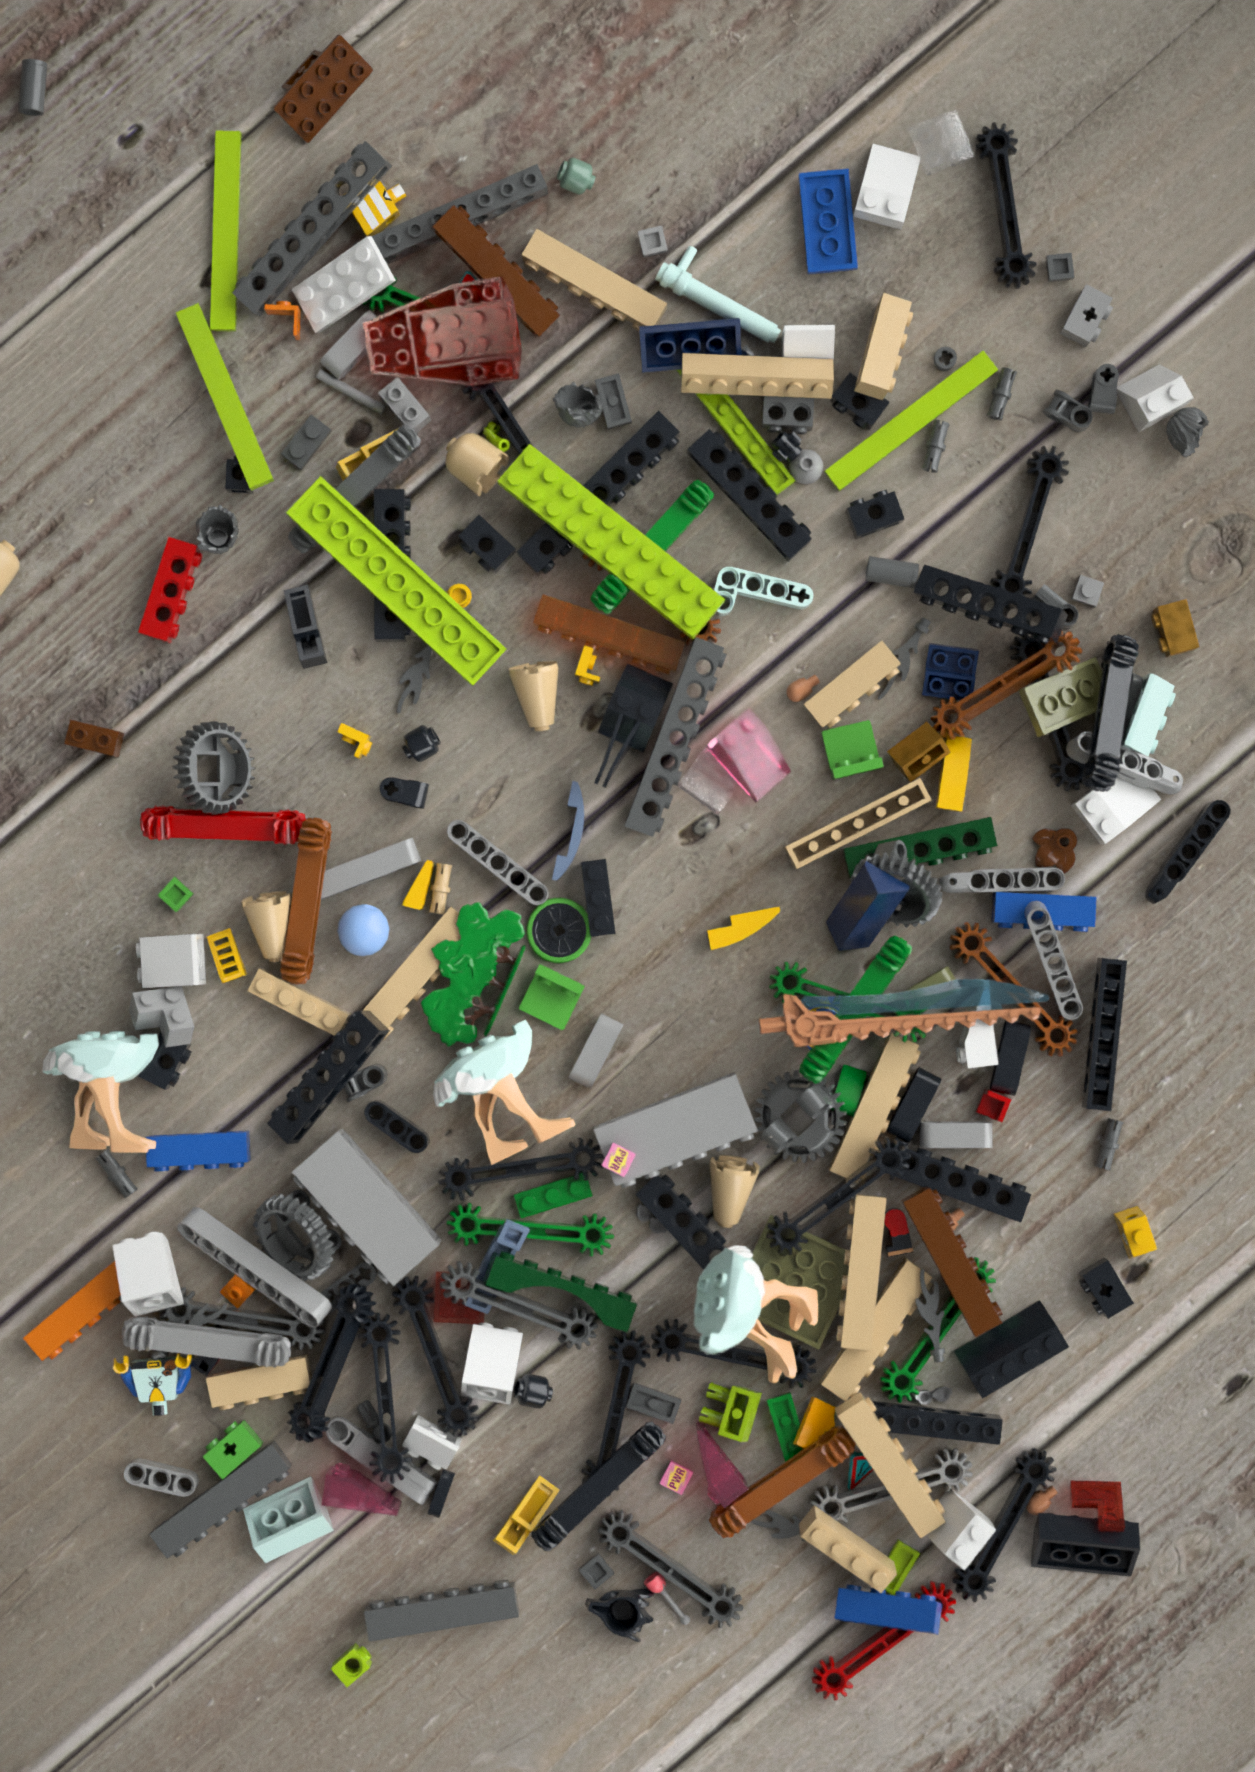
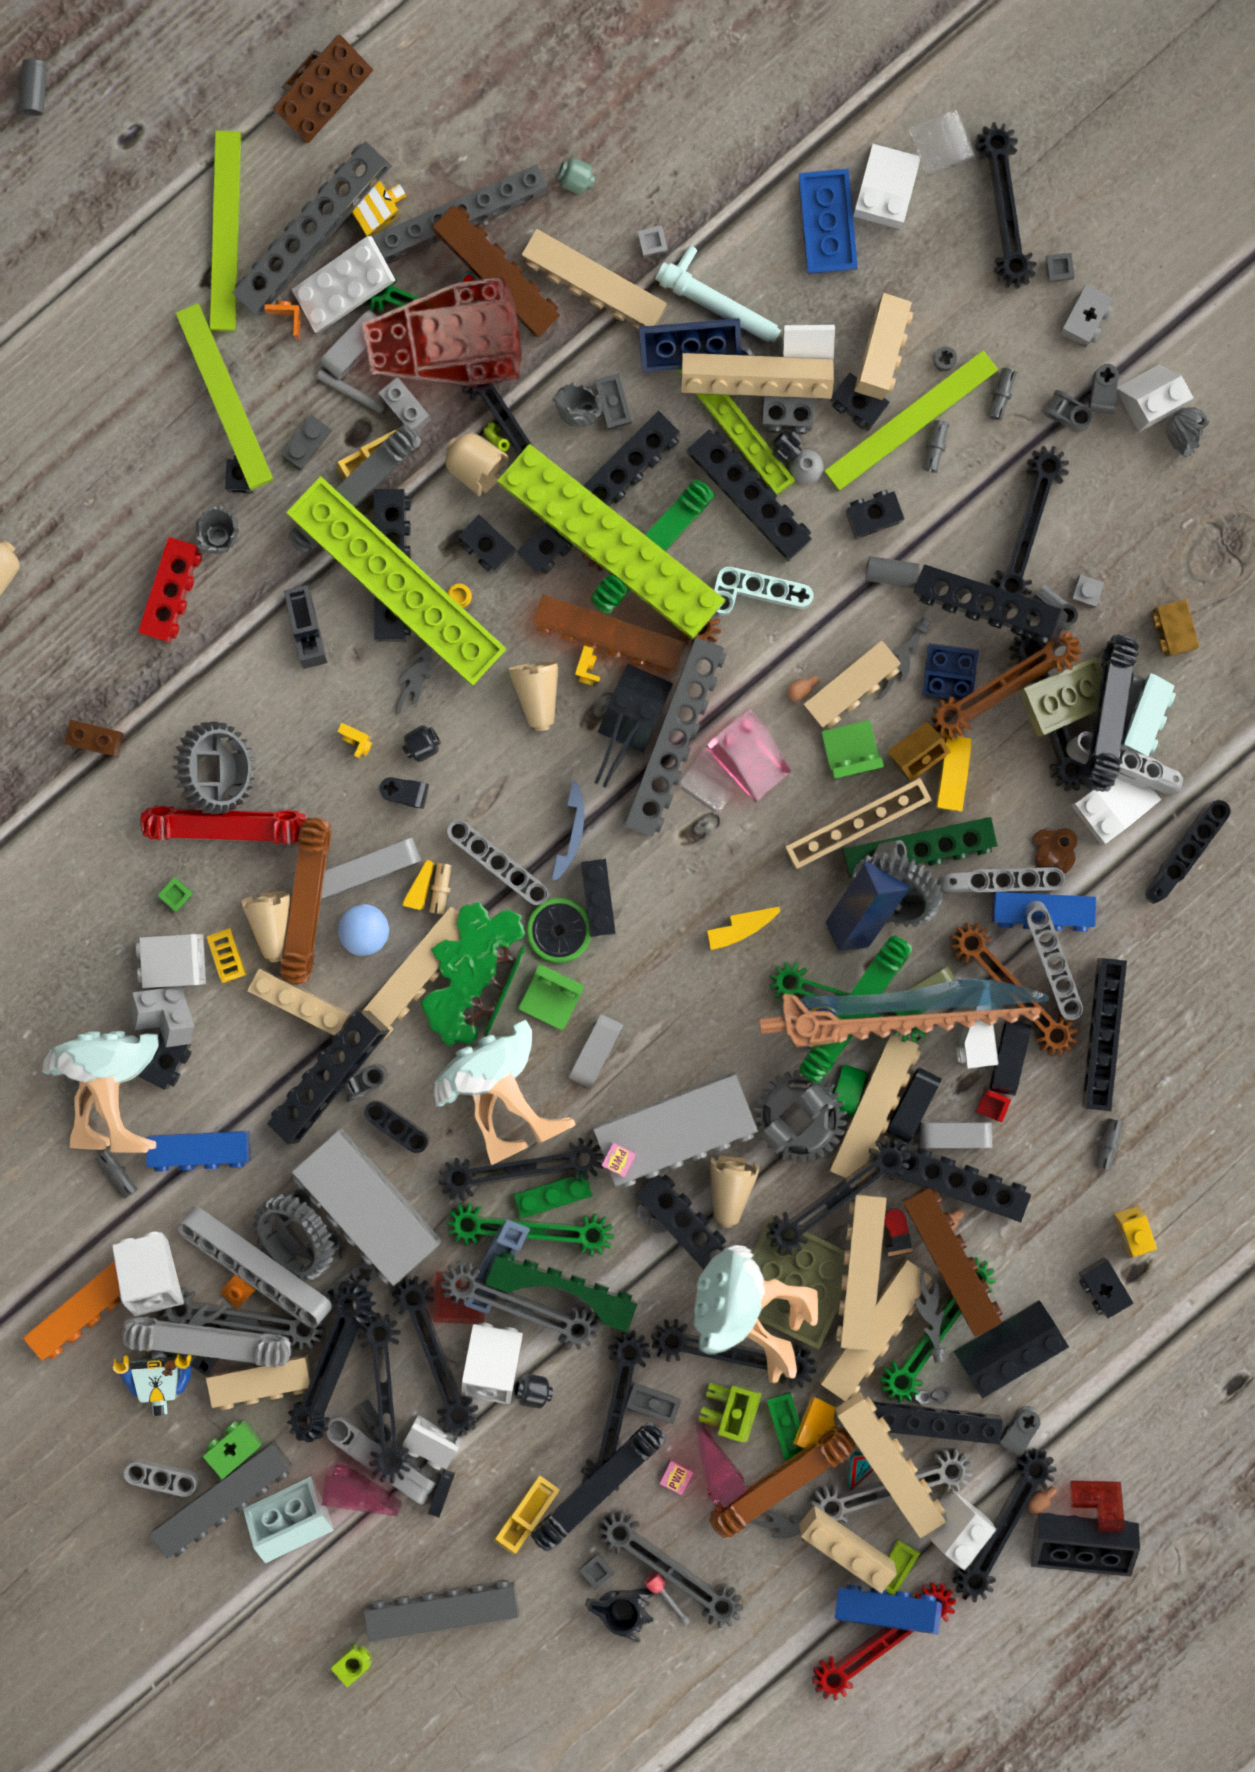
(1018, 1434): none -> dark grey piece

